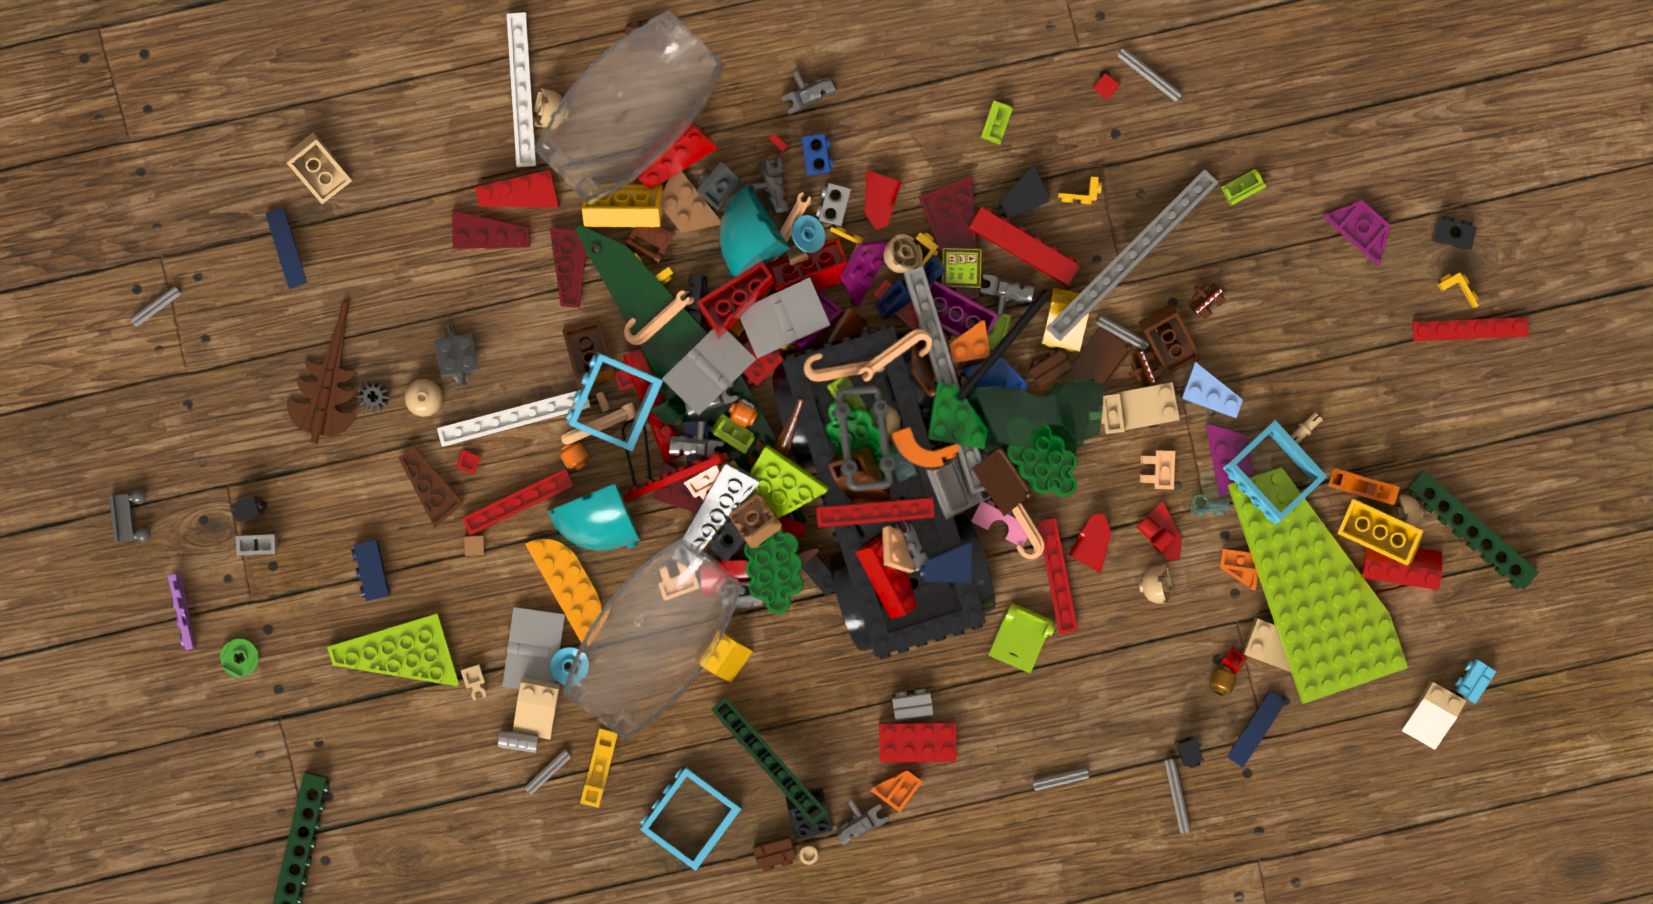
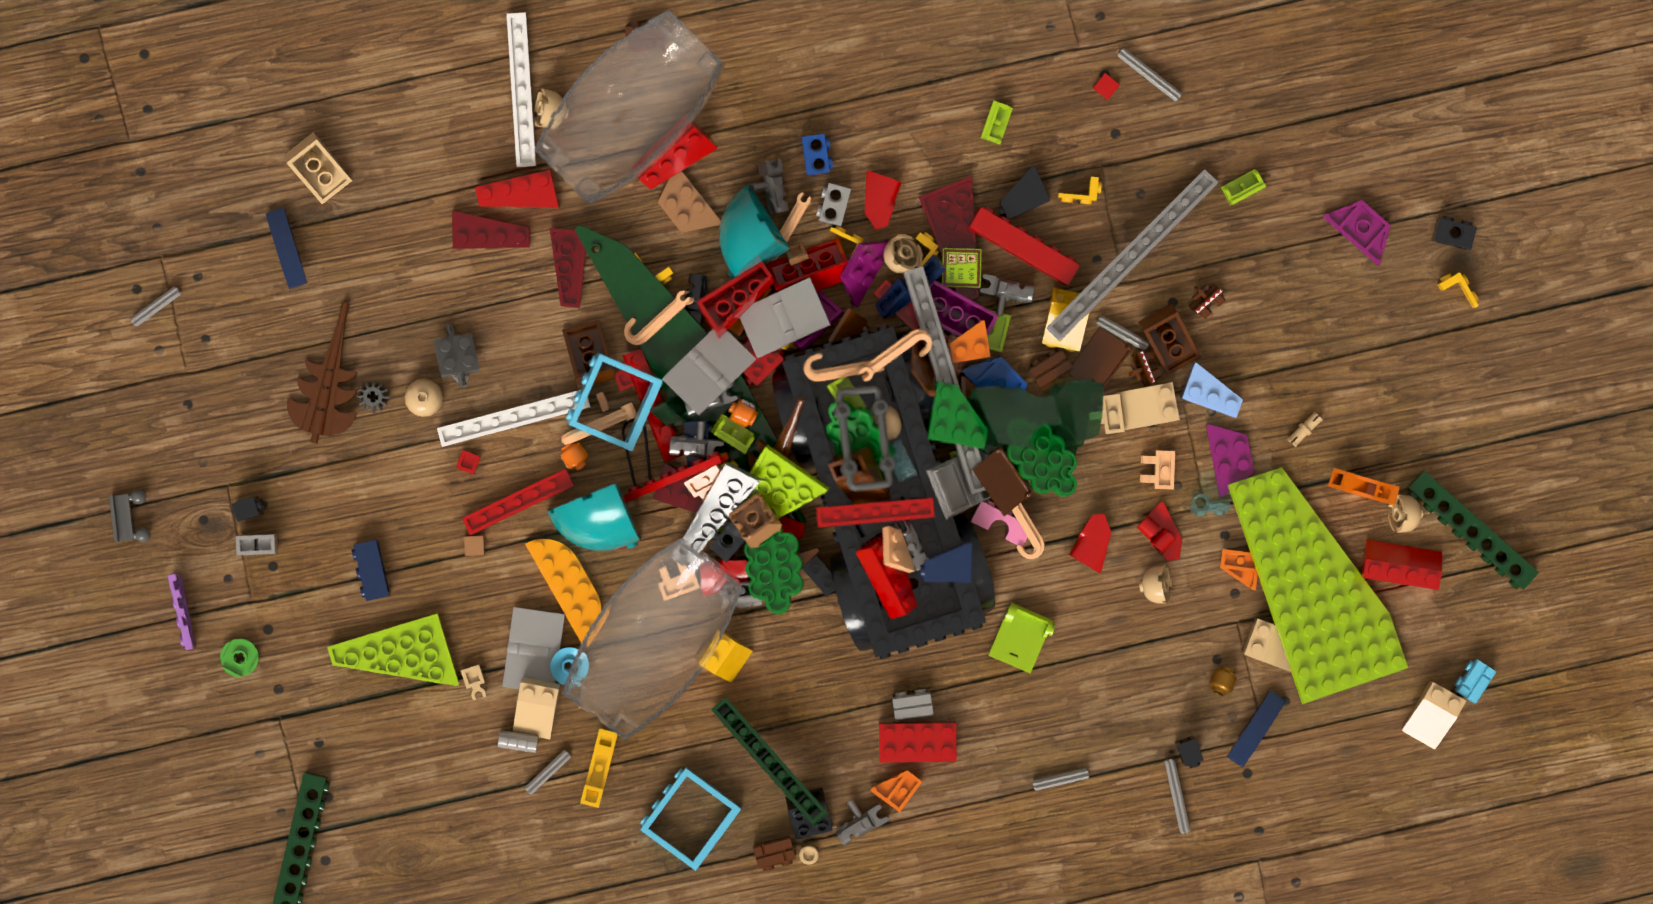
(430, 487): reddish brown wing -> none
(626, 208): yellow slope -> none
(654, 235): copper plate -> none
(718, 185): dark grey tile -> none
(778, 142): red tile -> none
(807, 93): flat silver piece -> none
(812, 229): medium azure dish -> none
(913, 452): orange arch -> none
(1003, 345): black piece -> none
(1057, 576): red plate -> none
(1234, 660): red tile -> none
(1295, 452): medium azure window -> none
(1381, 532): yellow slope -> none
(1470, 329): red plate -> none

